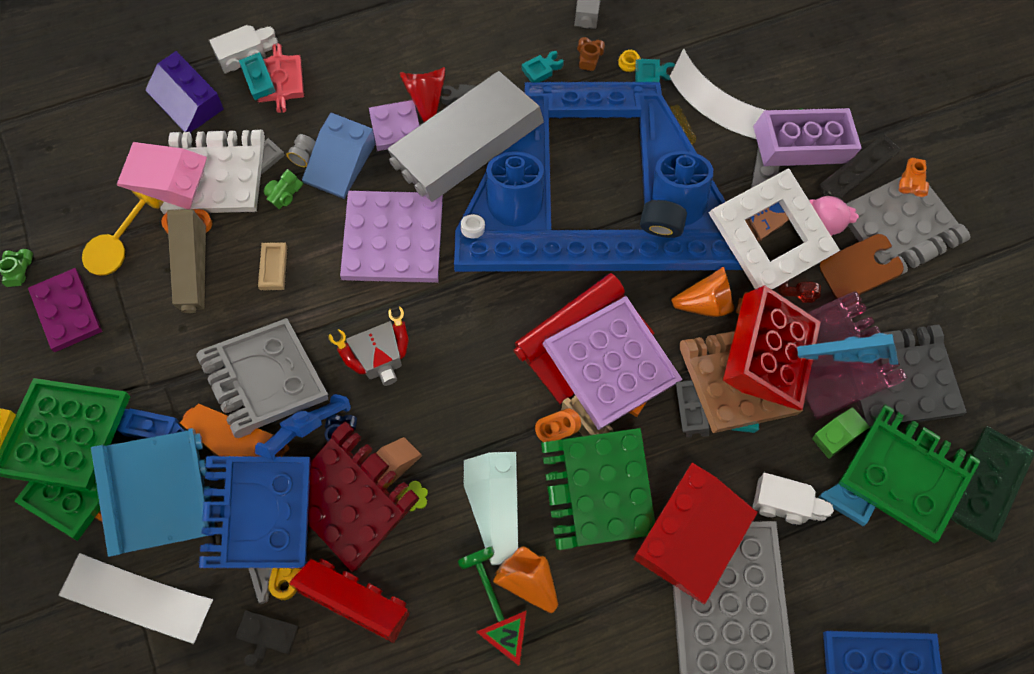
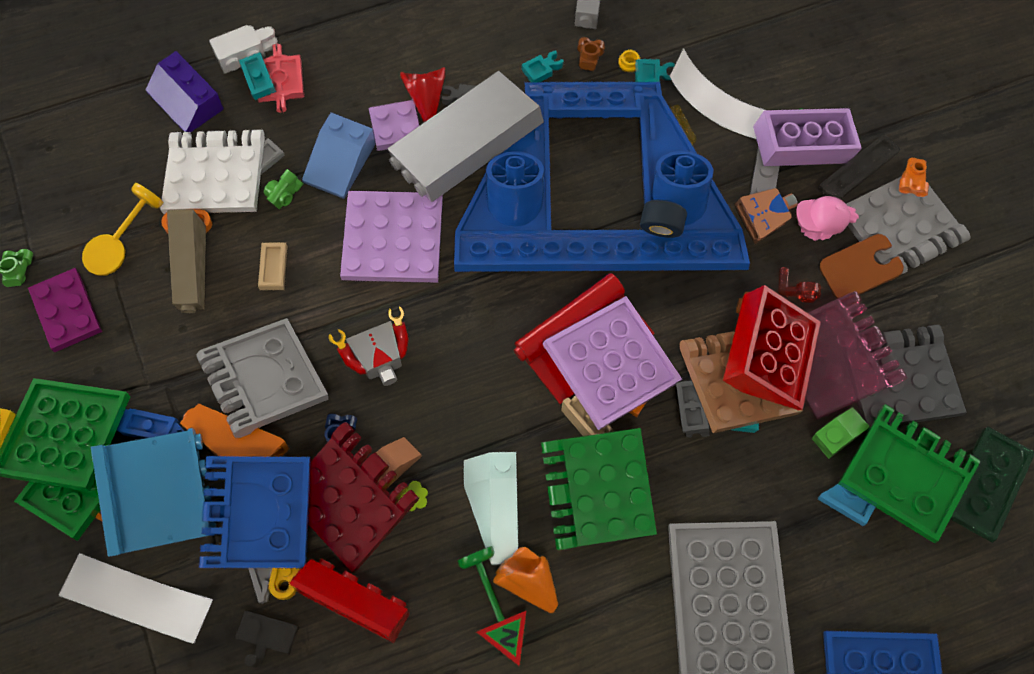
(163, 173): bright pink slope -> none
(300, 425): blue plate -> none
(301, 151): light grey wheel -> none
(472, 226): white tile -> none
(558, 425): orange plate -> none
(696, 534): red slope -> none
(707, 297): orange hat -> none
(784, 189): white plate -> none
(789, 500): white hinge -> none
(854, 349): dark azure wing -> none

